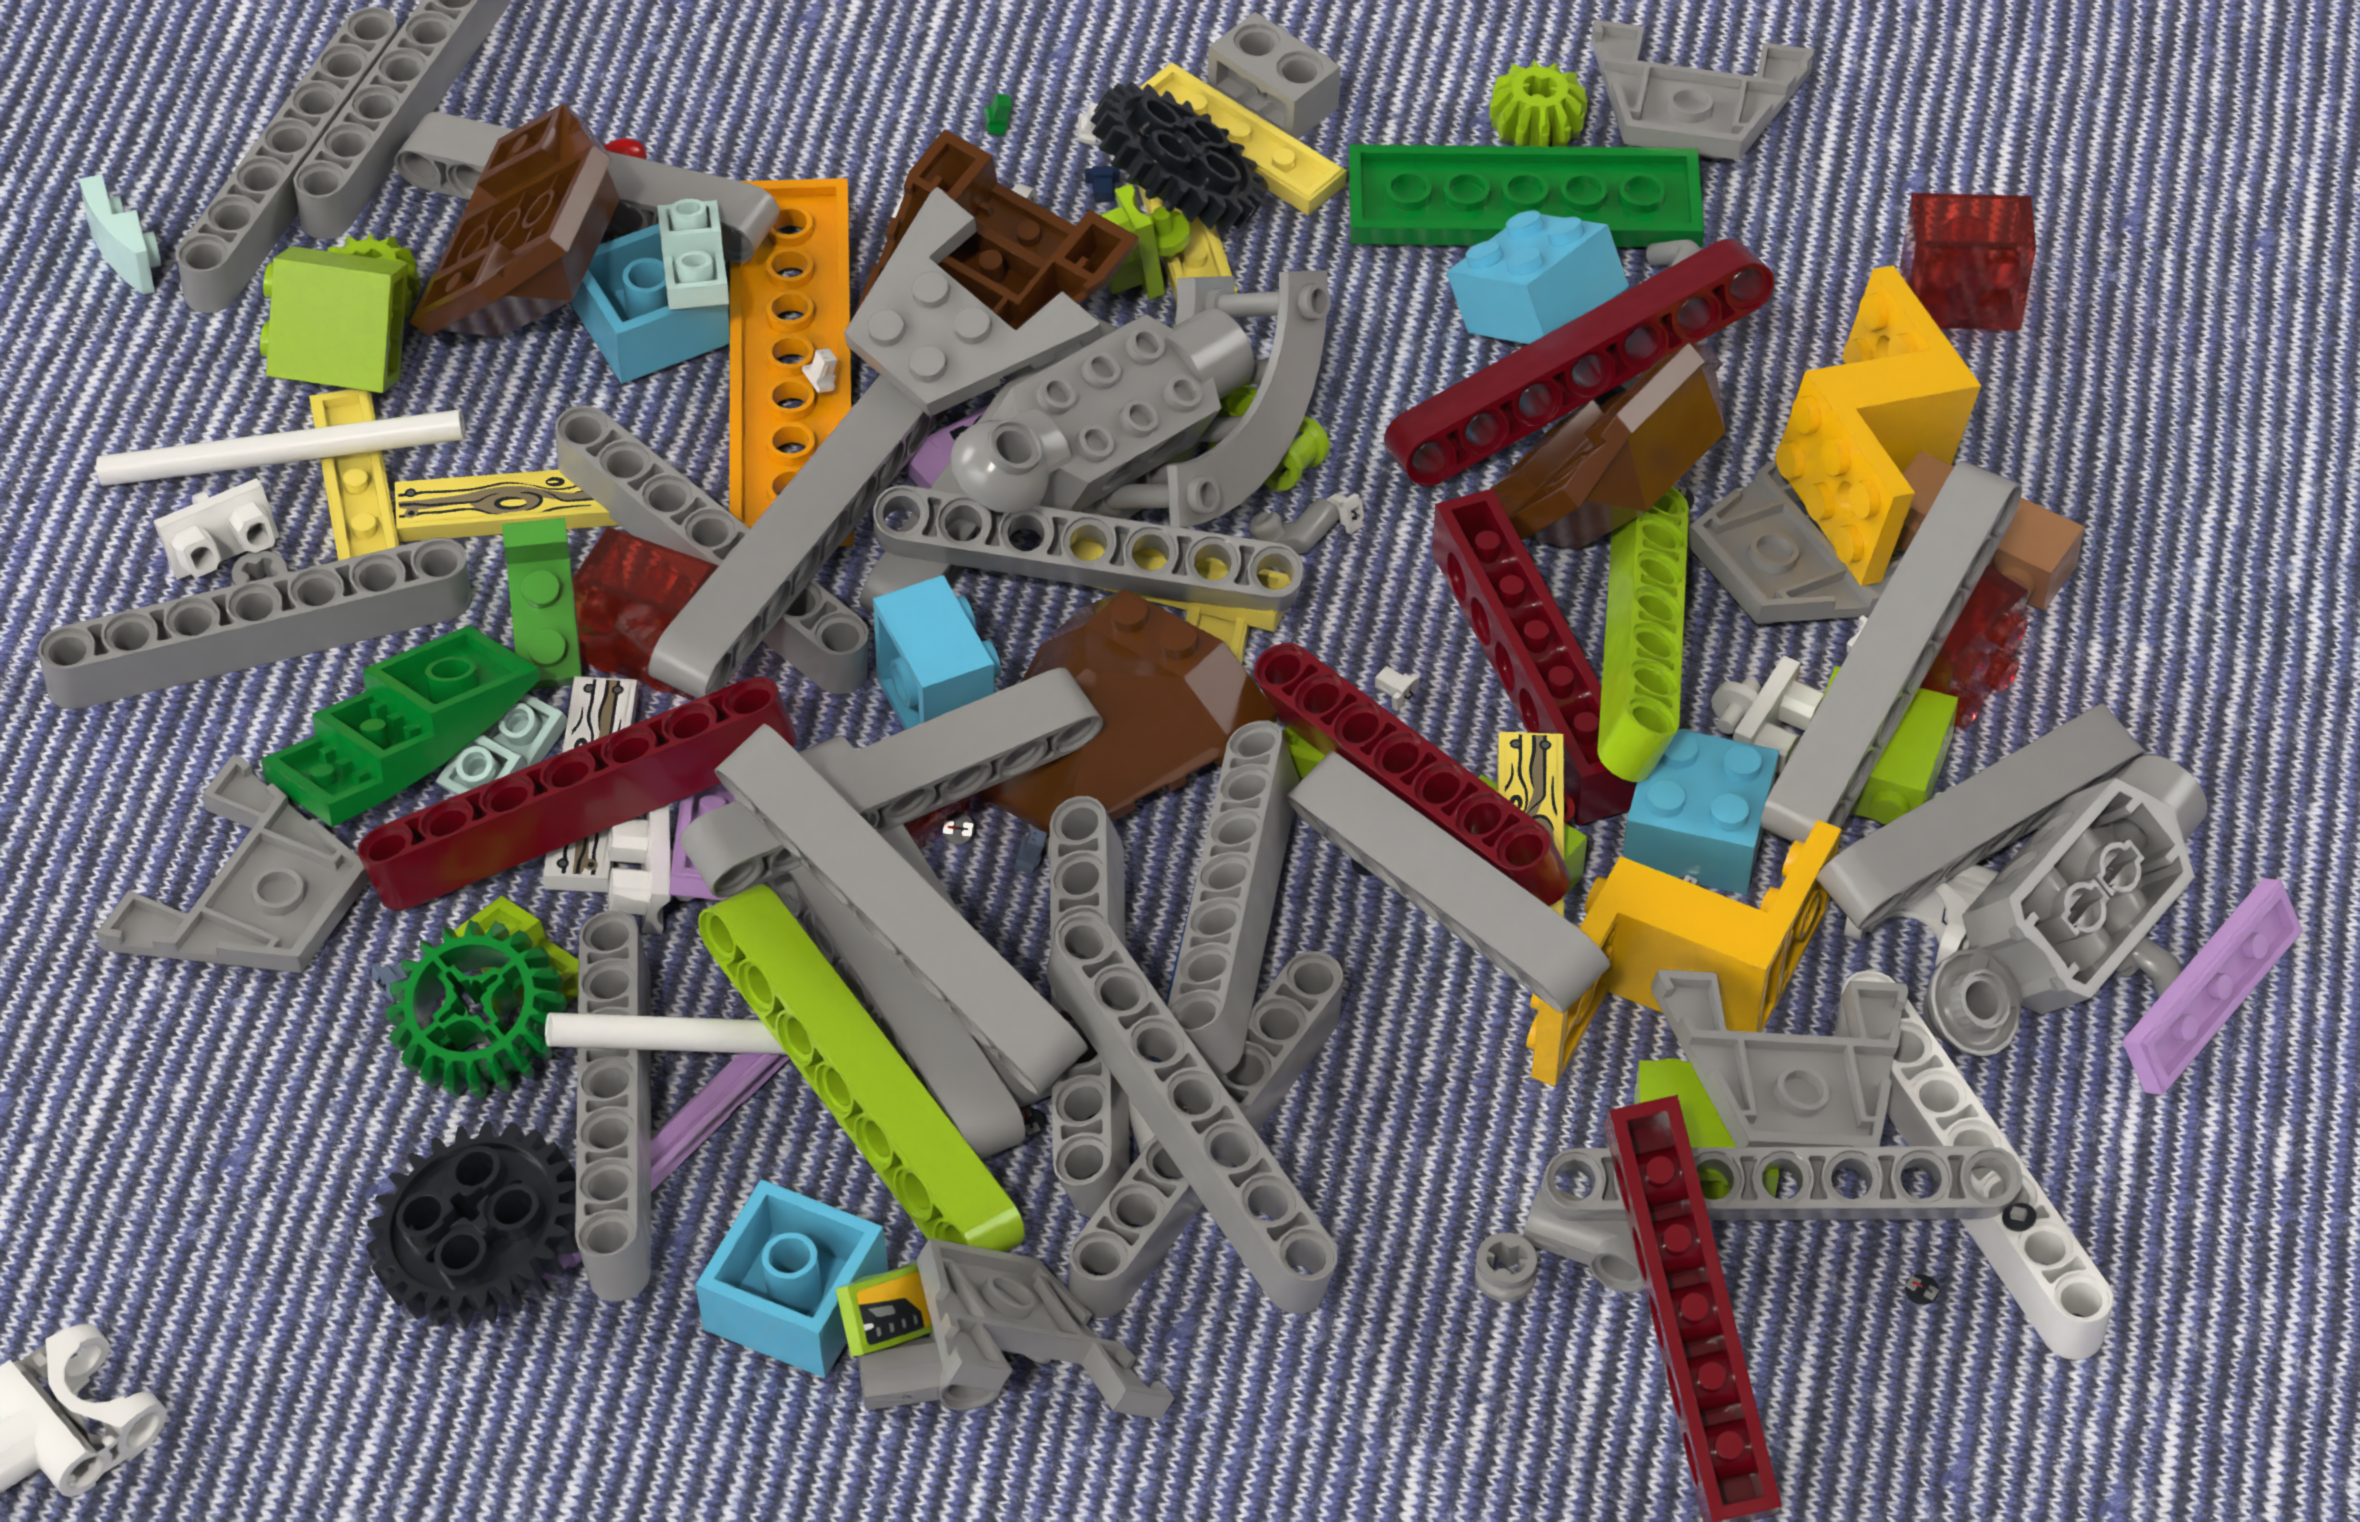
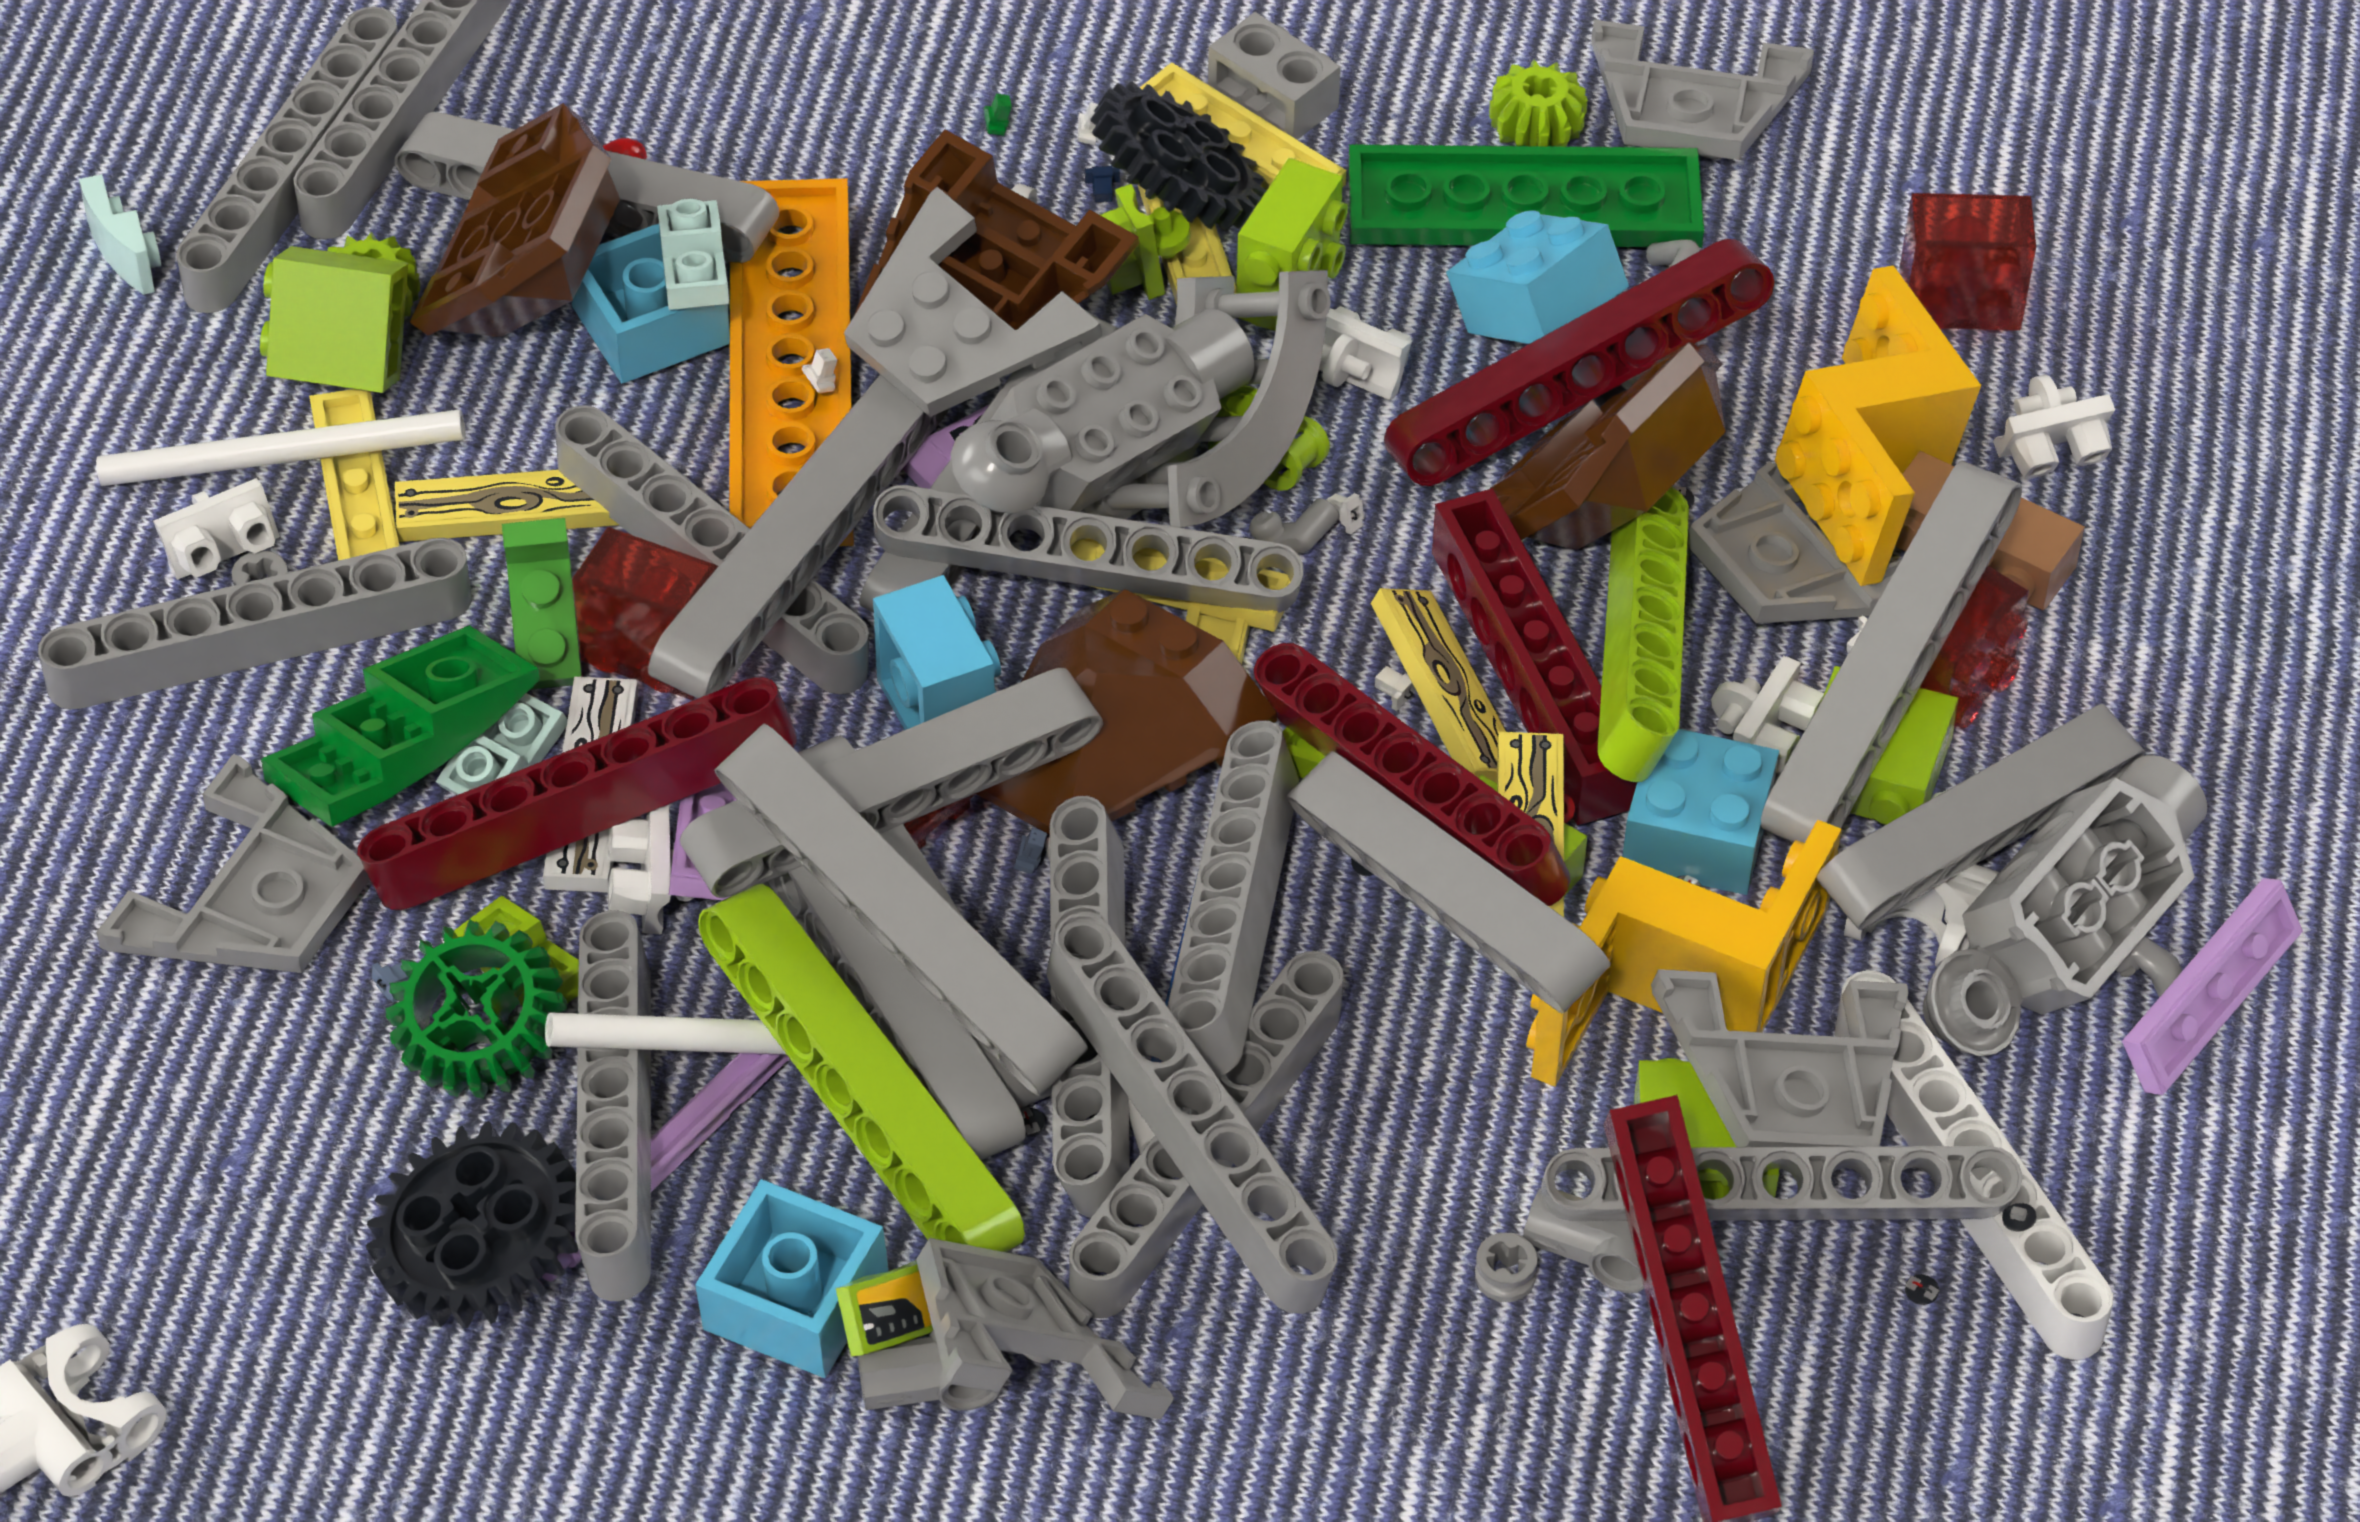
(958, 828): black piece -> none
(1292, 230): none -> lime brick
(1363, 354): none -> white hips
(1442, 677): none -> light yellow tile
(2052, 418): none -> white hips

